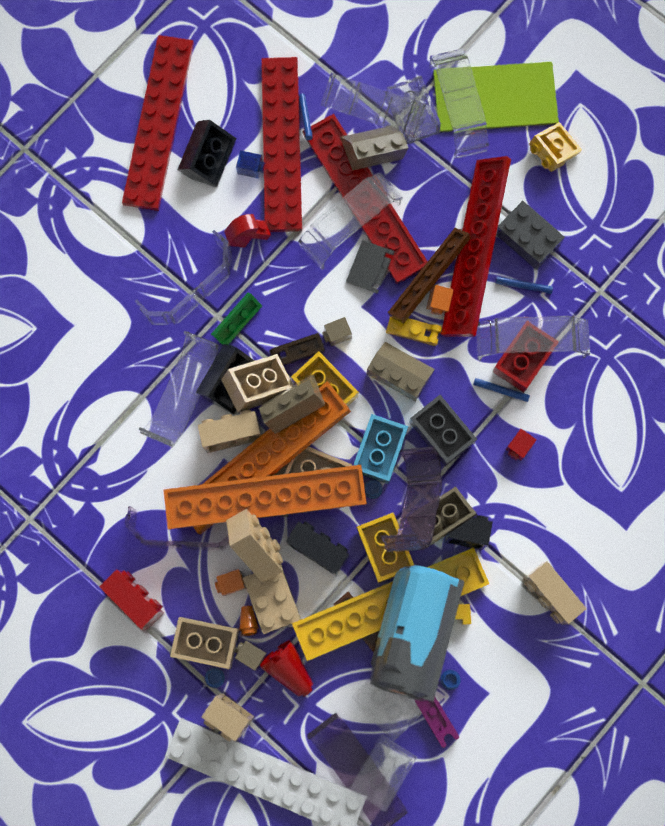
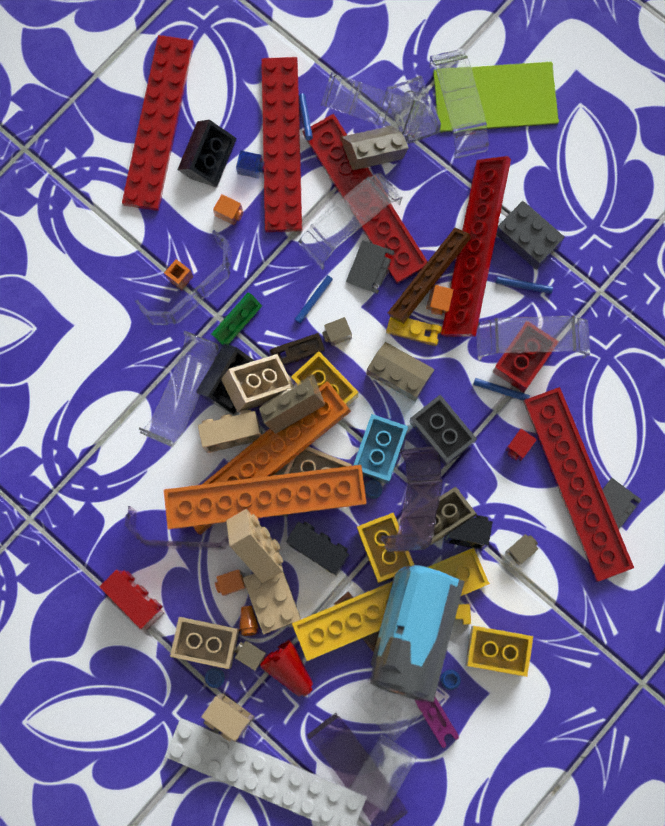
(178, 274): none -> orange brick
(228, 209): none -> orange brick
(245, 228): red brick -> none
(314, 298): none -> blue bar
(499, 651): none -> yellow brick
(522, 549): none -> dark tan brick
(554, 147): yellow plate -> none
(554, 594): tan brick -> none
(578, 484): none -> red plate
(619, 501): none -> dark grey piece

